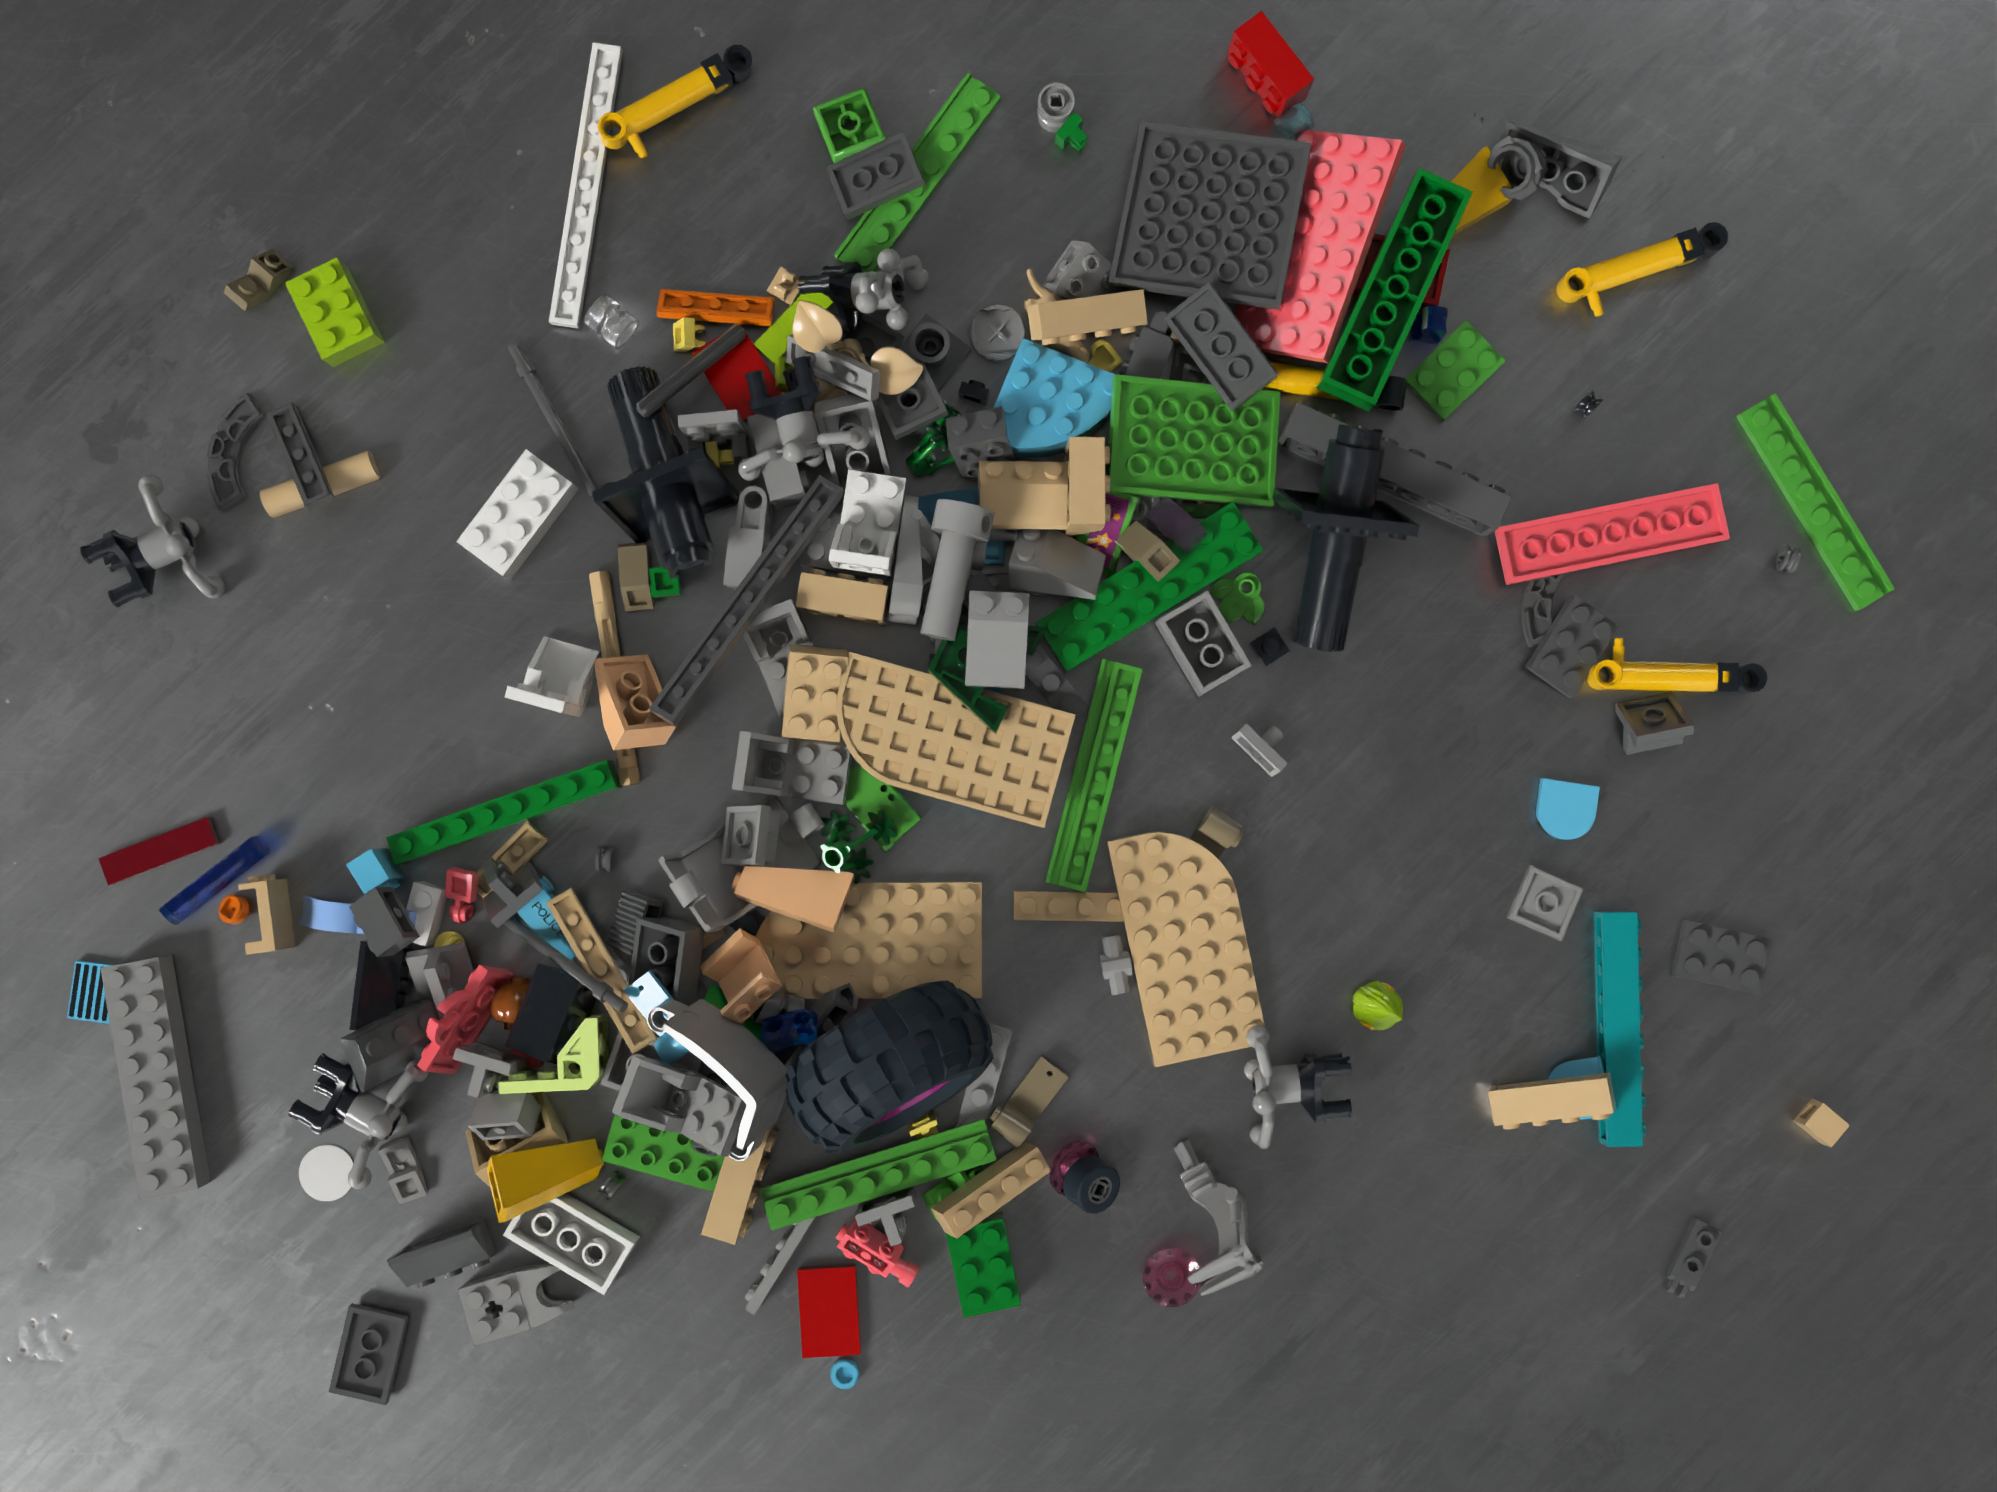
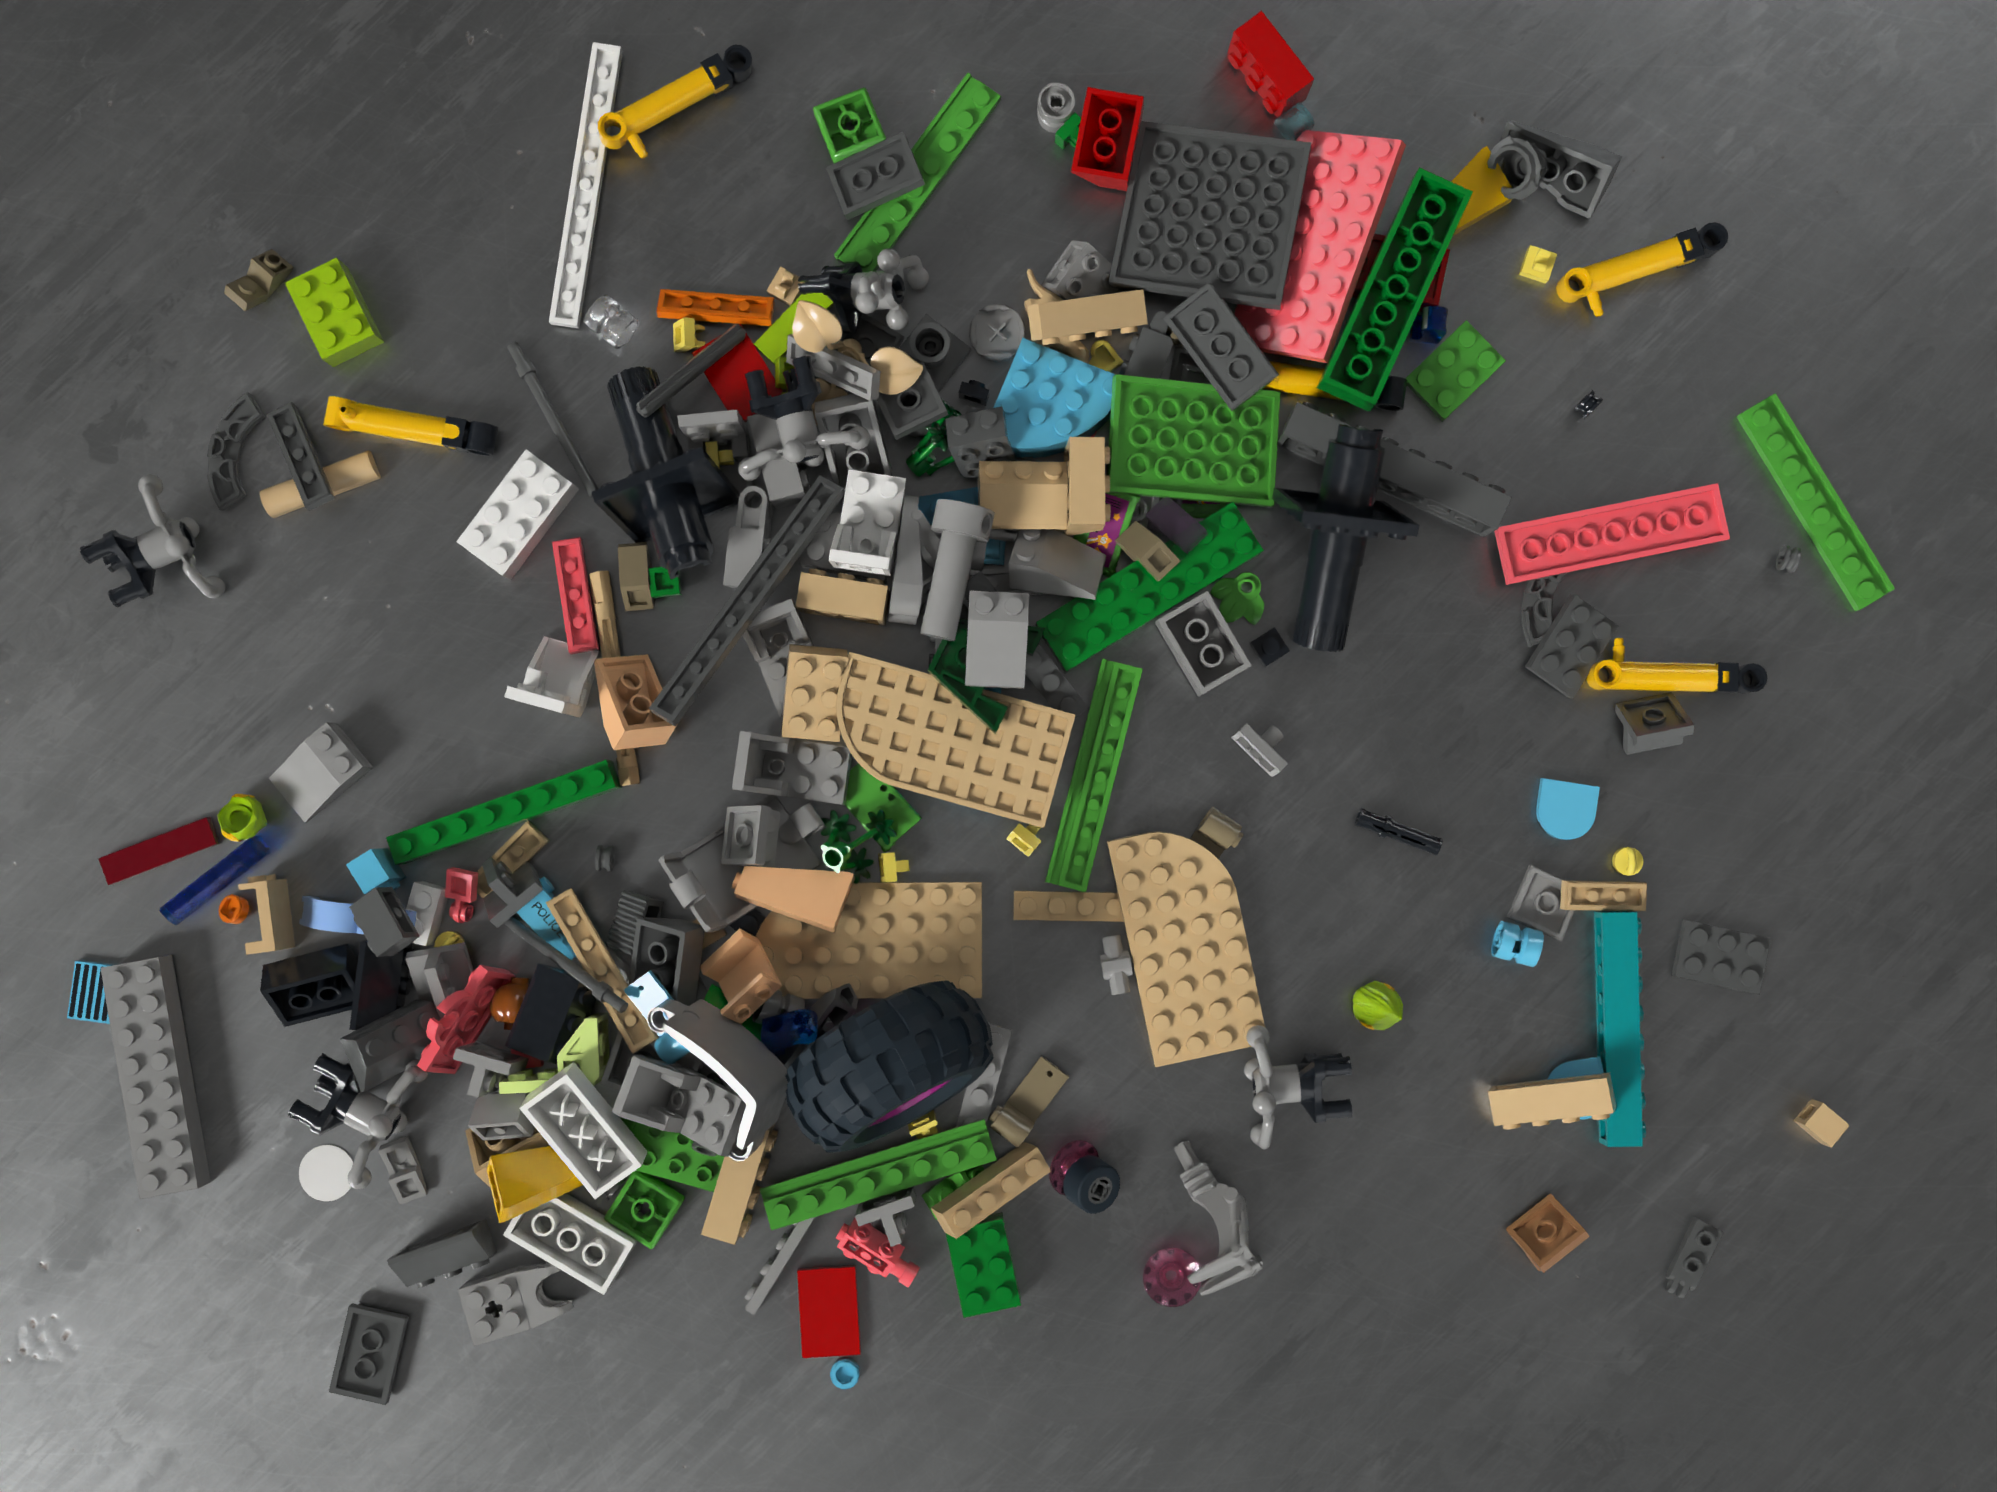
(241, 818): none -> lime hair
(310, 984): none -> black slope
(320, 770): none -> light grey slope
(447, 432): none -> yellow piece
(575, 595): none -> coral tile
(583, 1130): none -> white brick
(626, 1212): none -> bright green brick
(889, 867): none -> light yellow tile
(1025, 838): none -> light yellow tile
(1107, 137): none -> red slope
(1387, 827): none -> black pin
(1527, 945): none -> medium azure wheel
(1538, 264): none -> light yellow tile
(1547, 1233): none -> medium nougat bracket
(1603, 895): none -> tan tile
(1627, 861): none -> light yellow tile

